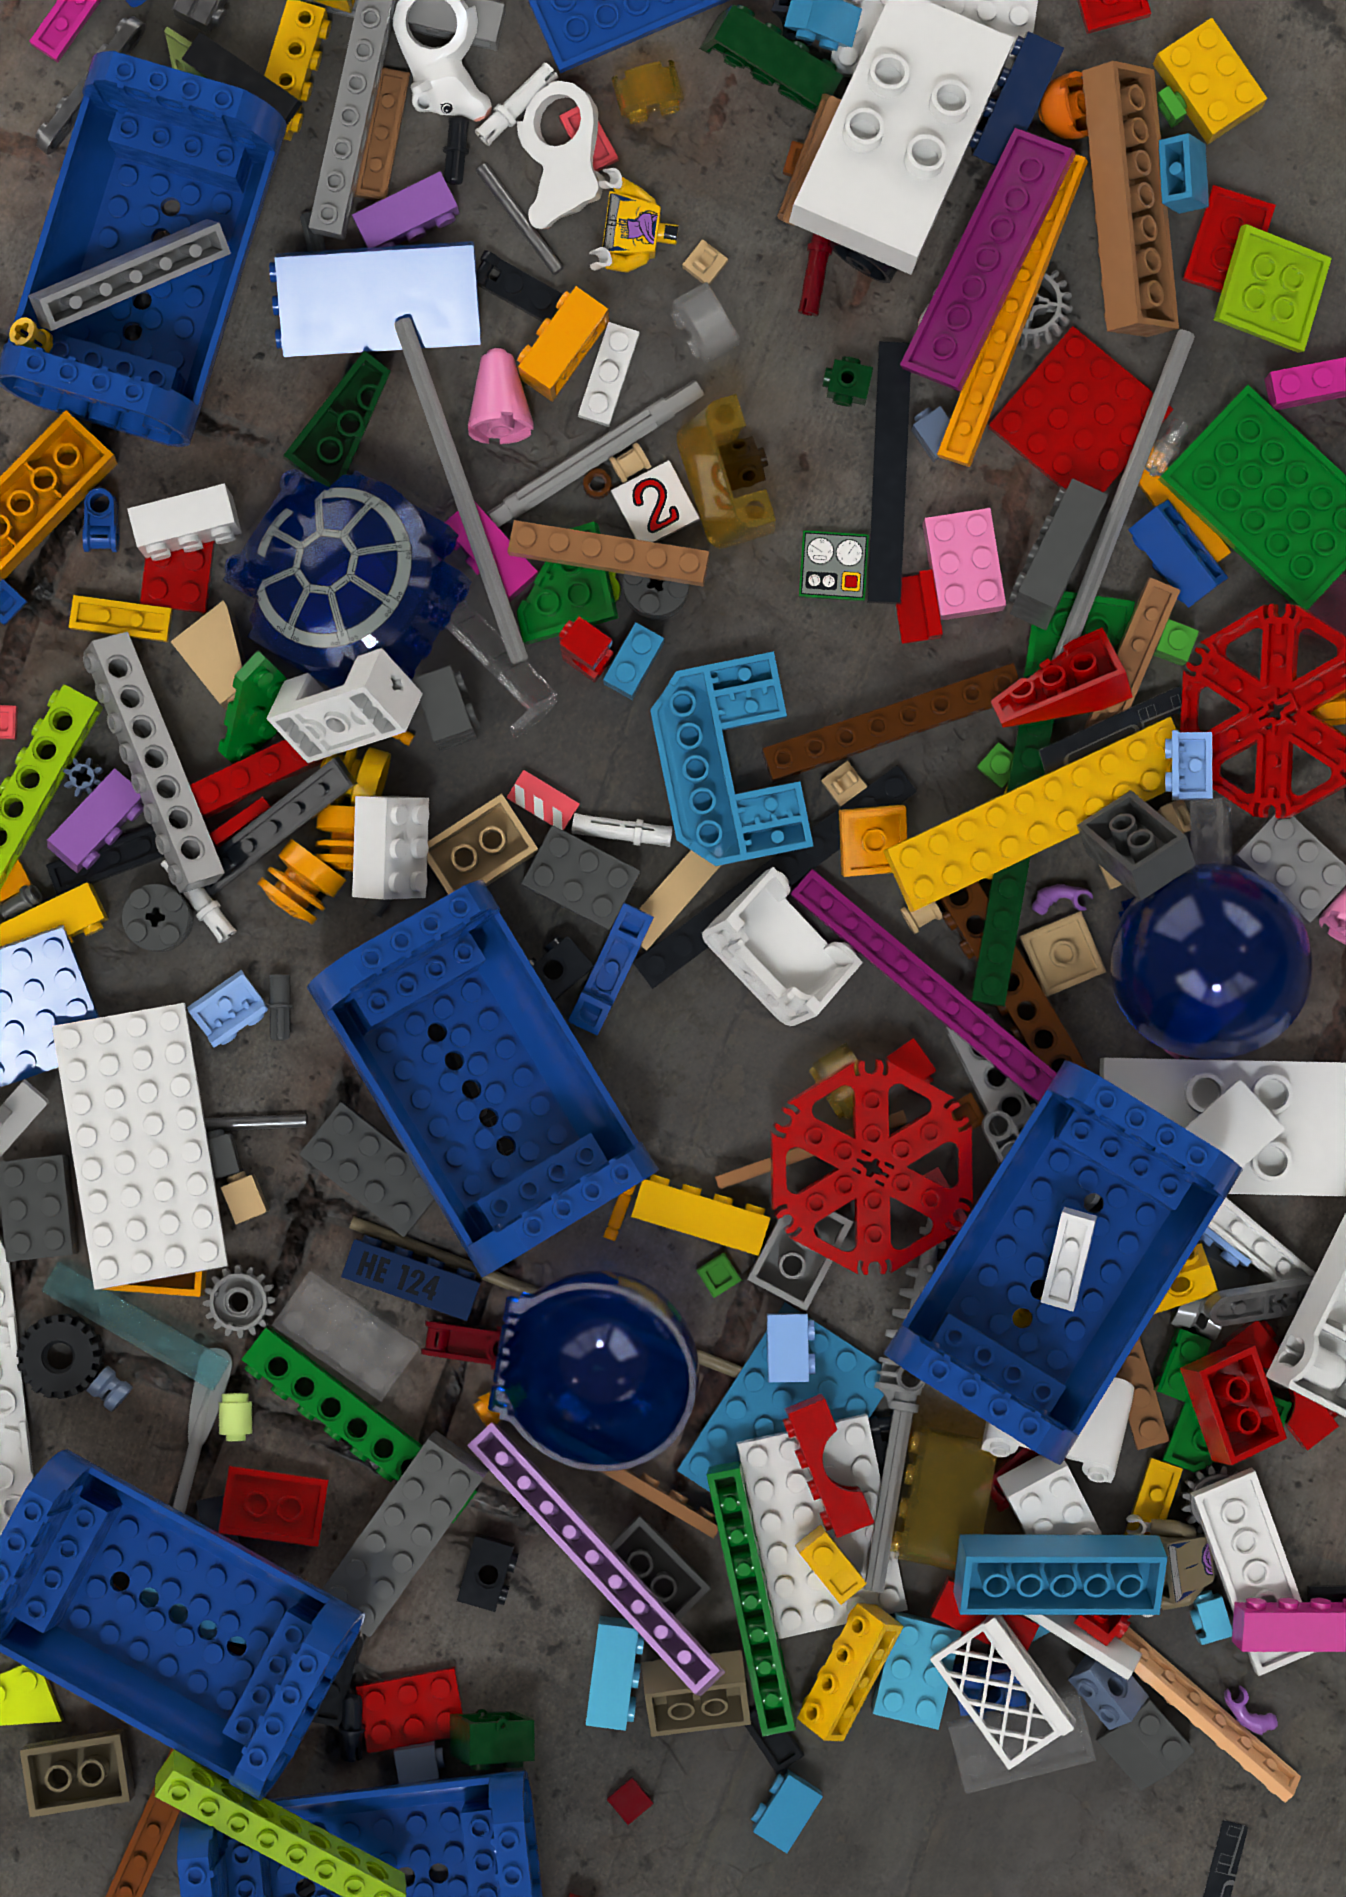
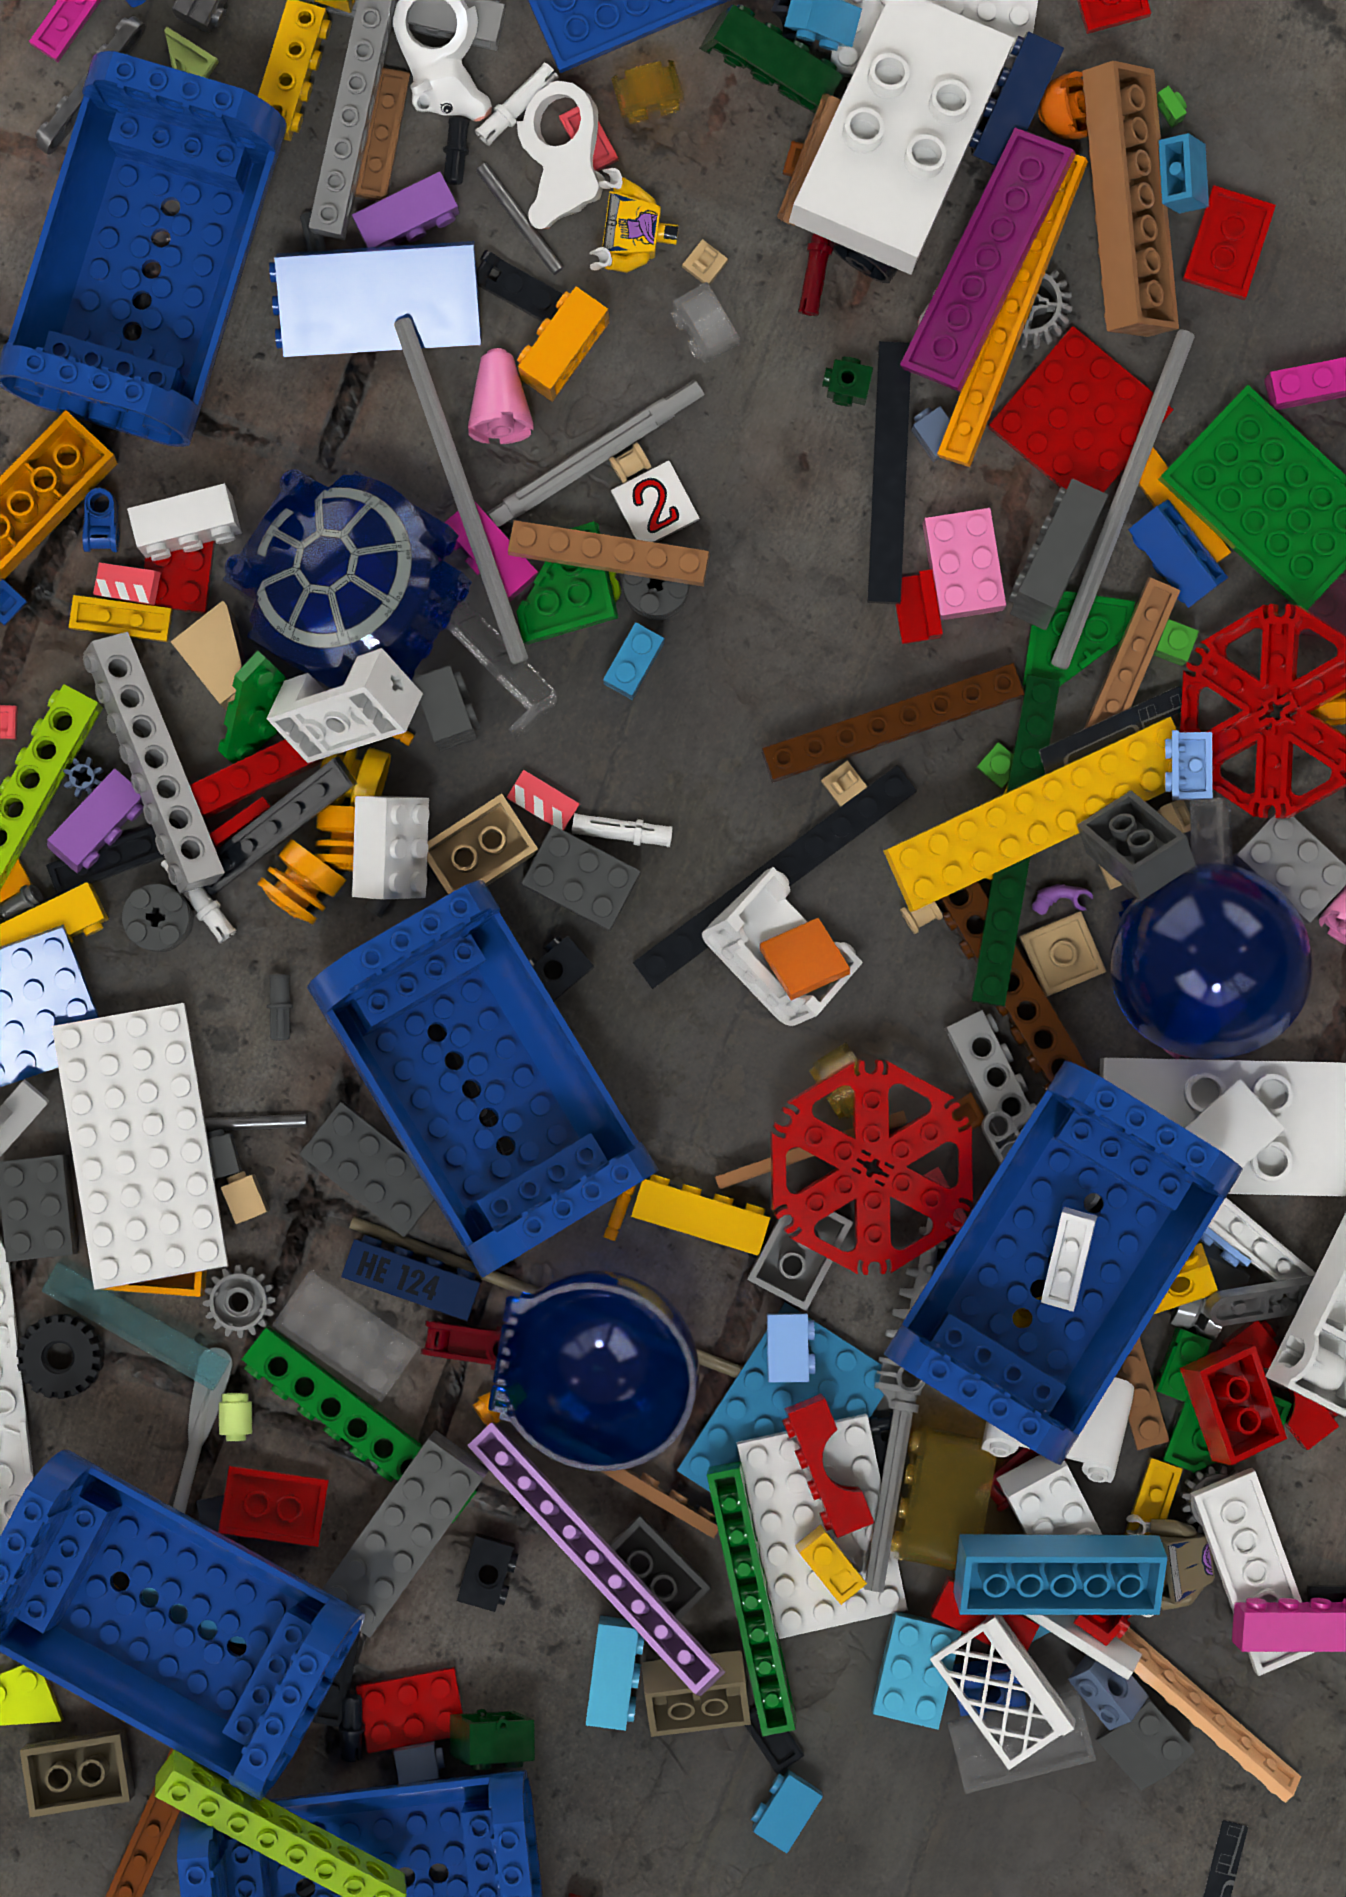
(28, 325): yellow bush -> none
(109, 1389): sand blue wheel -> none
(126, 583): none -> coral tile
(129, 274): light grey brick -> none
(226, 68): black tile -> none
(228, 1009): light blue bracket -> none
(336, 430): dark green wedge -> none
(585, 648): red arch -> none
(597, 494): reddish brown axle -> none
(608, 374): white plate -> none
(611, 969): blue slope -> none
(630, 1800): dark red tile -> none
(675, 894): tan tile -> none
(697, 770): dark azure slope -> none
(718, 1275): bright green tile -> none
(723, 517): clear yellow windscreen -> none
(743, 463): dark brown brick -> none
(804, 958): none -> orange tile
(833, 566): tile -> none
(849, 1672): yellow brick -> none
(866, 835): light orange tile -> none
(913, 1060): red brick -> none
(924, 985): magenta plate -> none
(1074, 683): red wedge -> none
(1166, 448): clear axle -> none
(1210, 80): yellow brick -> none
(1210, 1617): medium azure brick -> none
(1256, 1723): medium lavender piece -> none
(1272, 288): lime plate -> none

